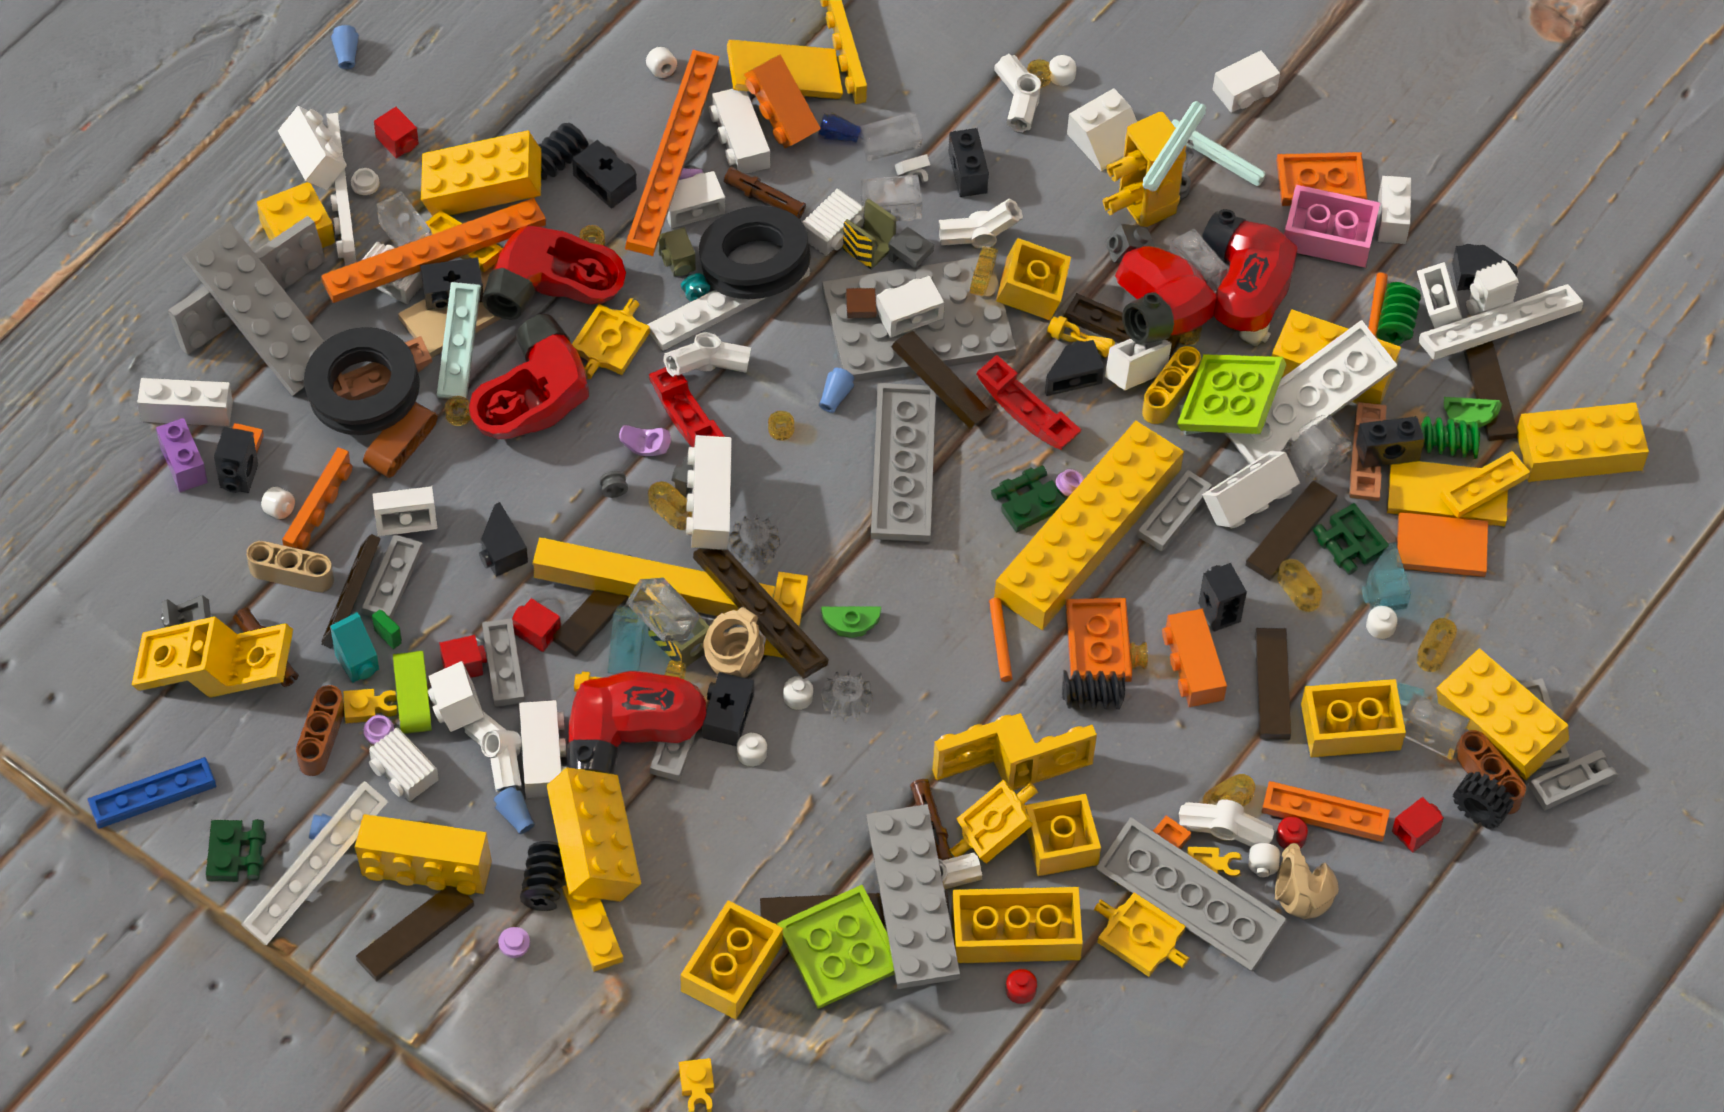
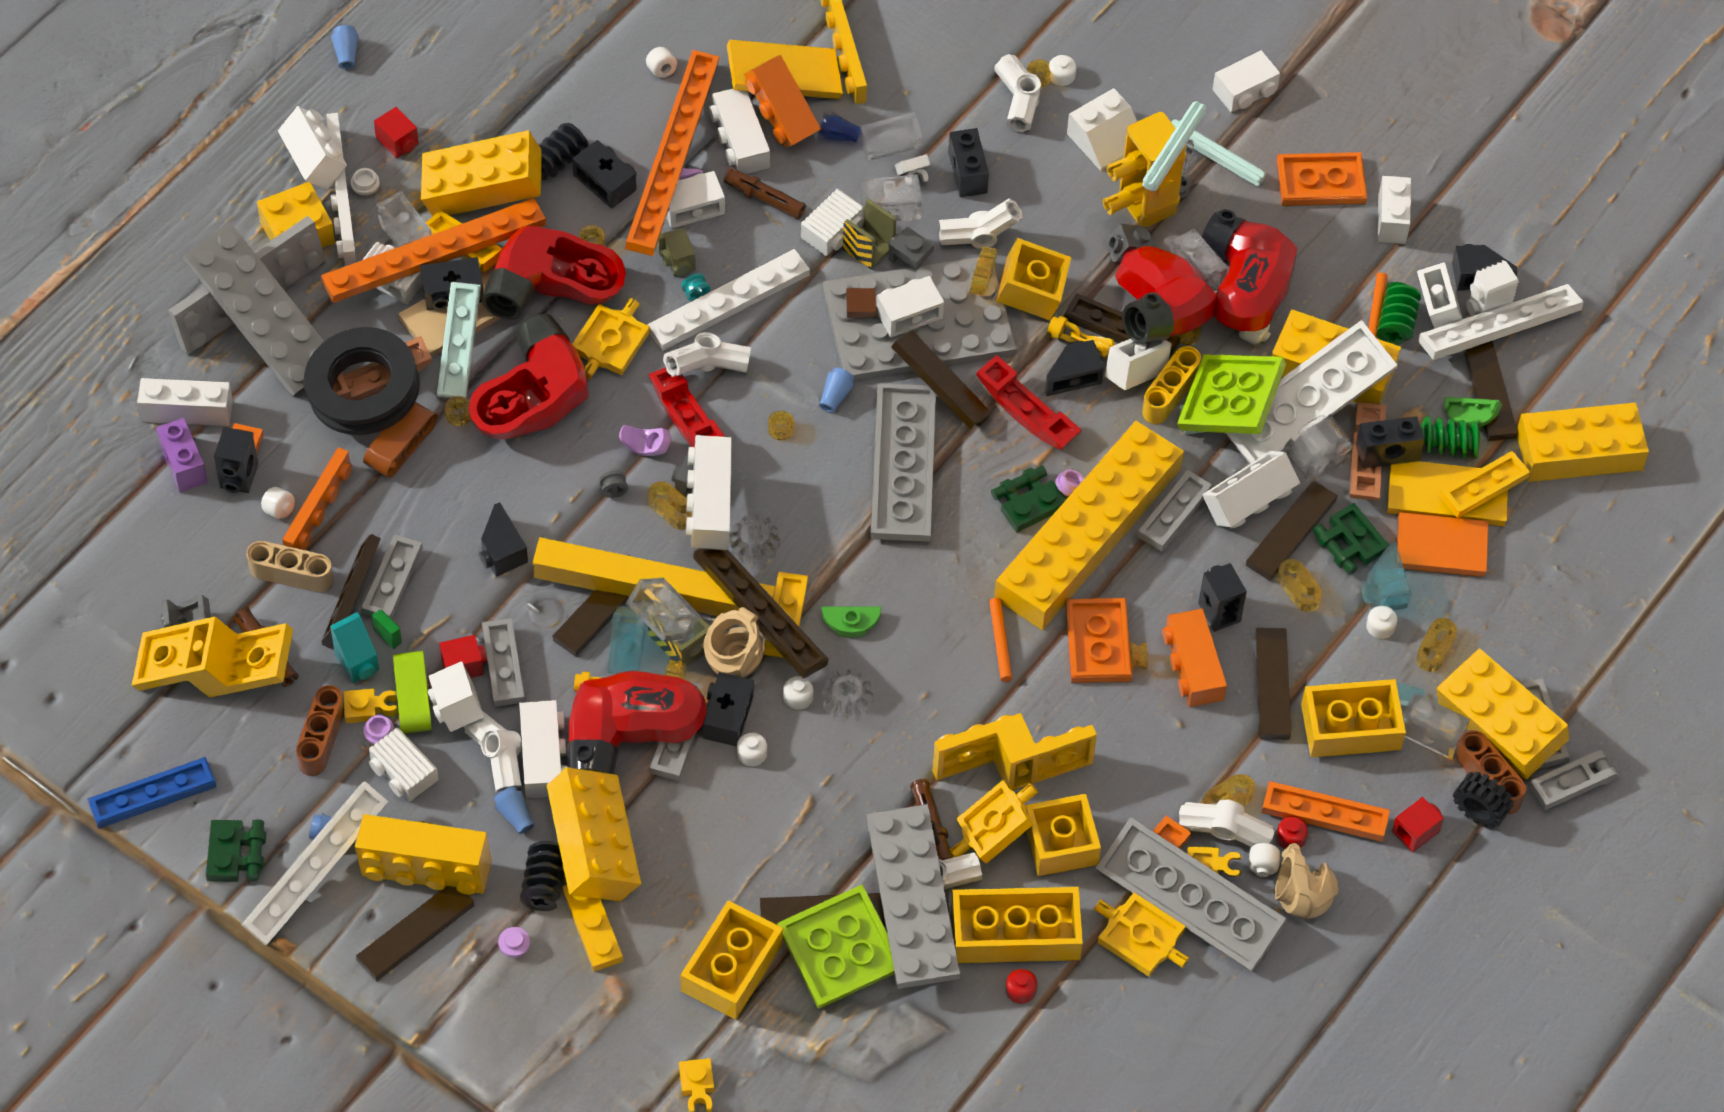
(404, 511): white brick -> none
(535, 624): red brick -> none
(756, 279): black tyre -> none
(1093, 689): black piece -> none
(1331, 225): bright pink brick -> none

